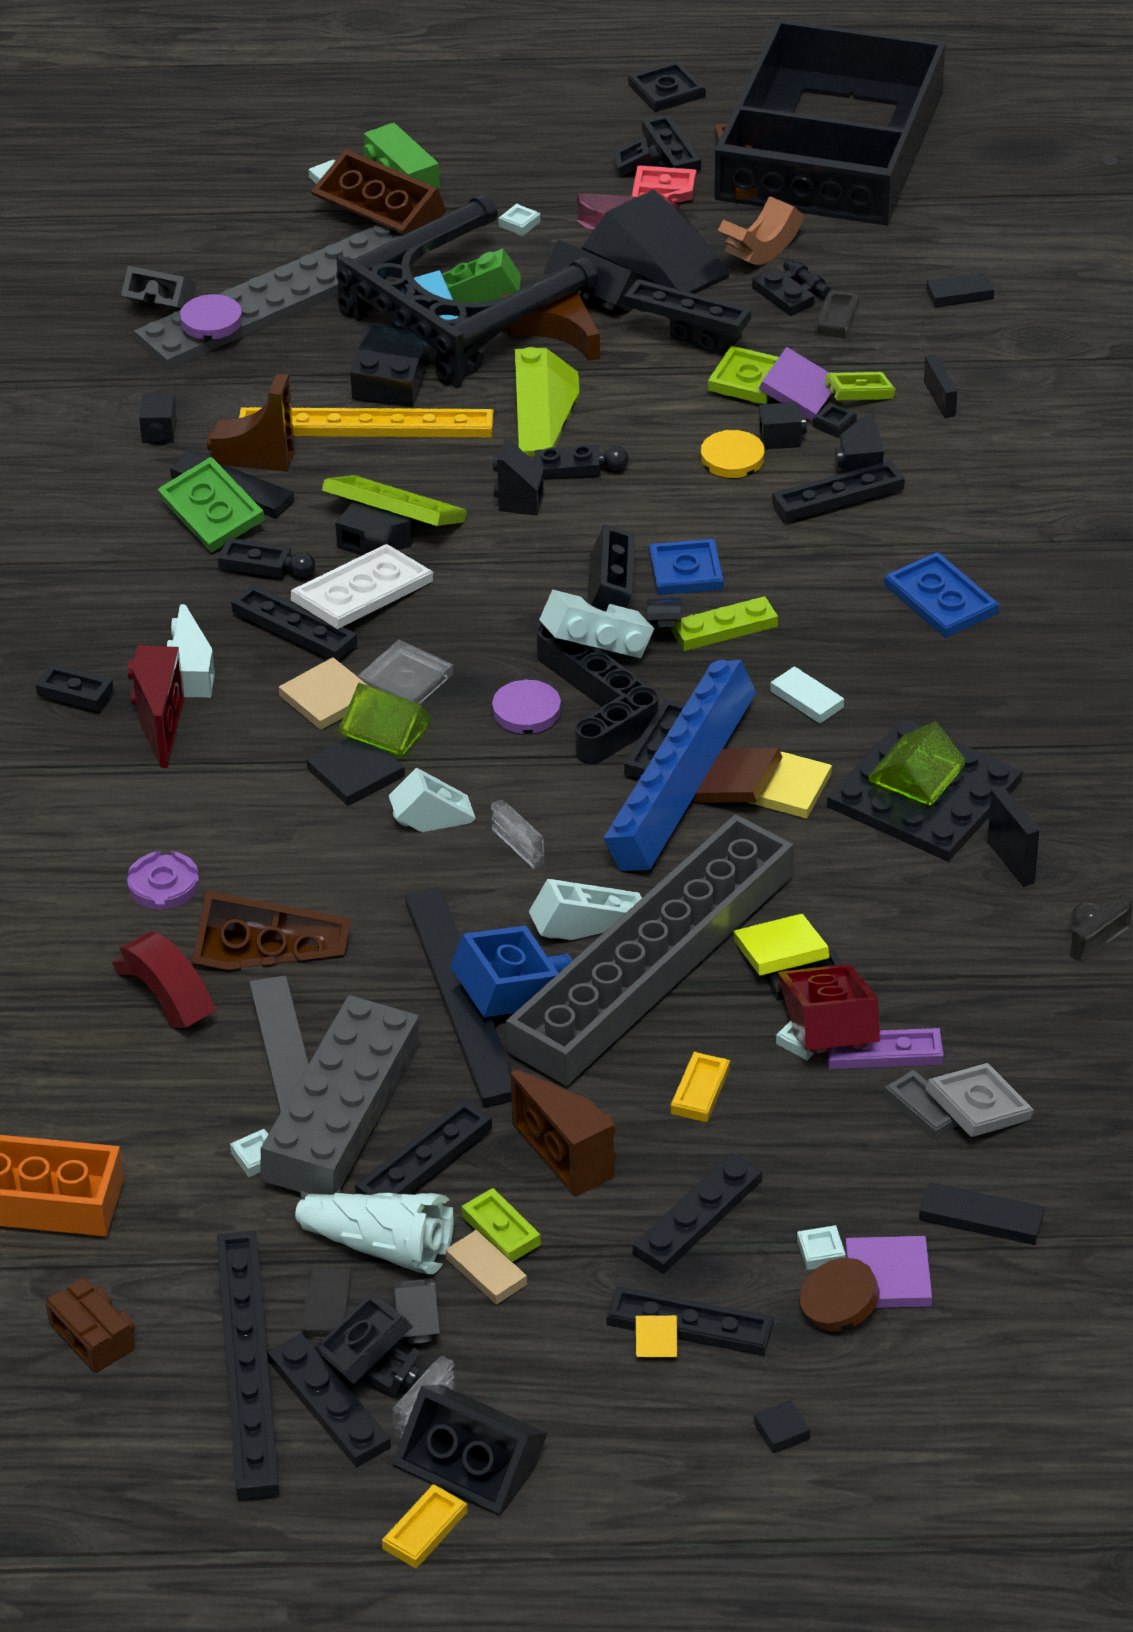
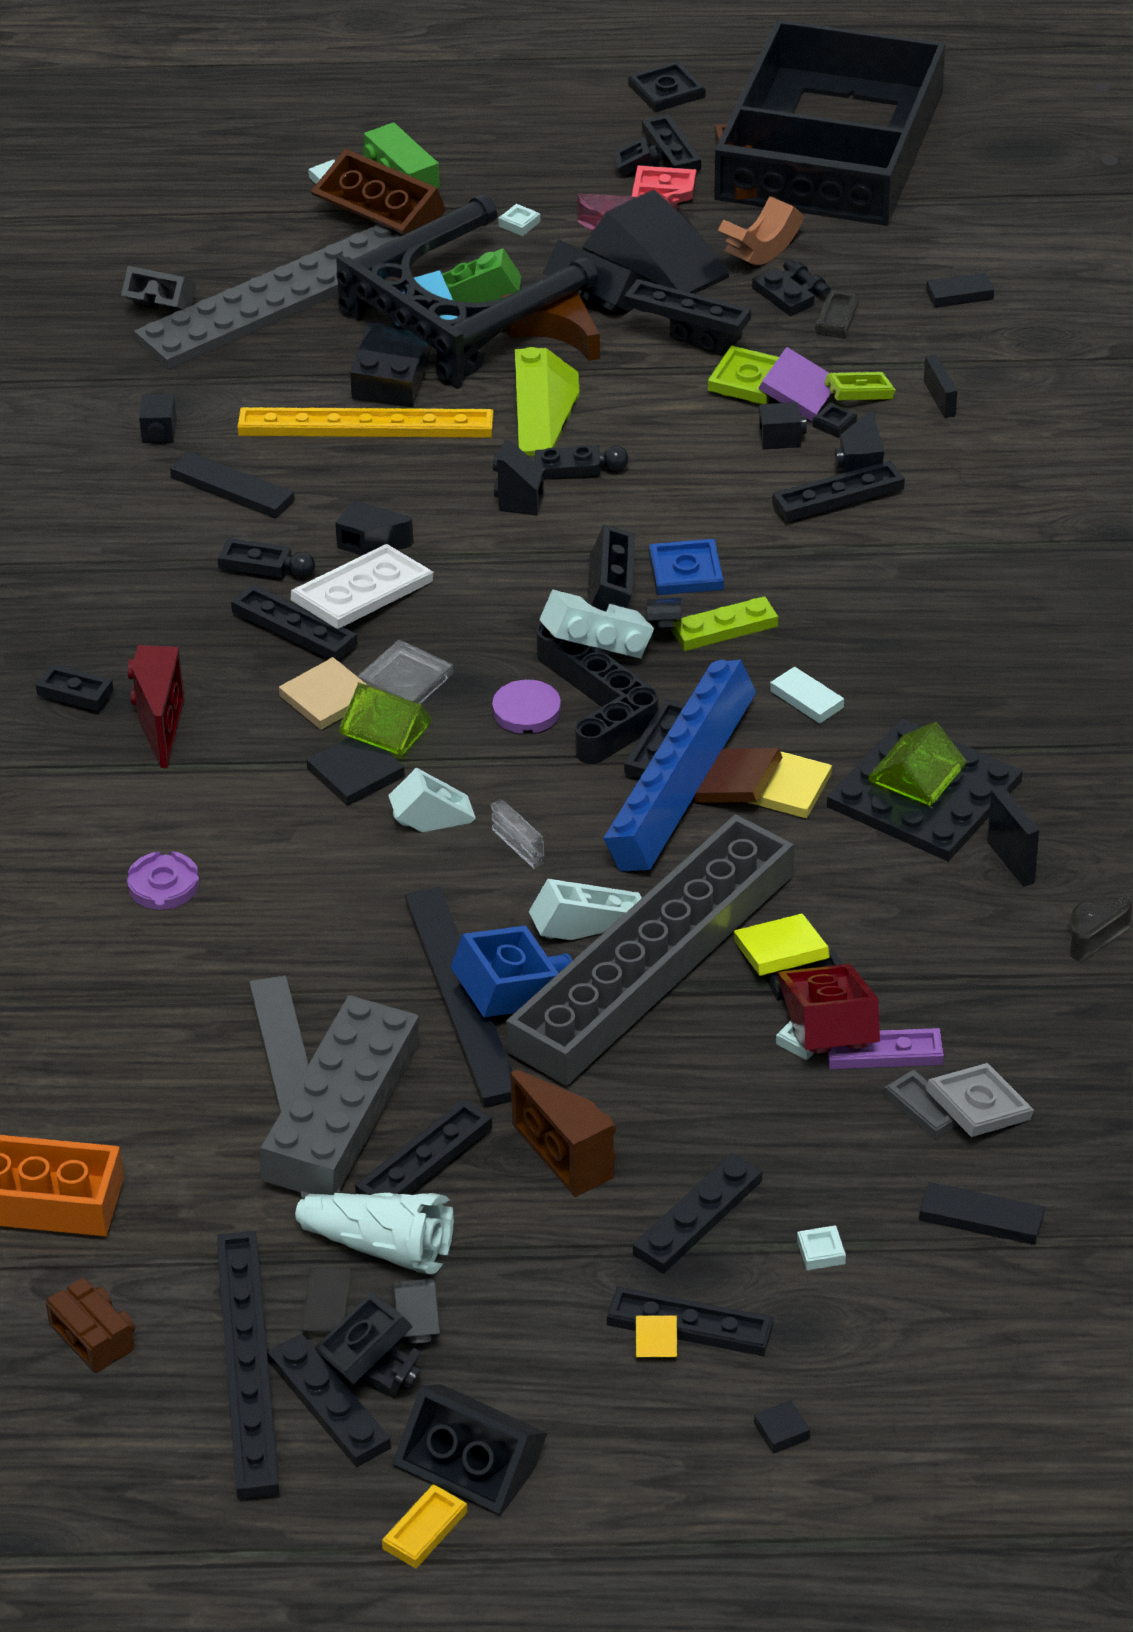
(168, 976): dark red arch -> none
(195, 655): light aqua slope -> none
(211, 316): medium lavender tile -> none
(211, 504): bright green plate -> none
(247, 1152): light aqua tile -> none
(253, 932): reddish brown wedge -> none
(261, 438): reddish brown arch -> none
(395, 500): lime tile -> none
(438, 1373): clear tile -> none
(486, 1267): tan tile -> none
(501, 1224): lime plate -> none
(700, 1087): yellow tile -> none
(732, 453): yellow tile -> none
(839, 1294): reddish brown tile -> none
(898, 1266): medium lavender tile -> none
(941, 594): blue tile -> none

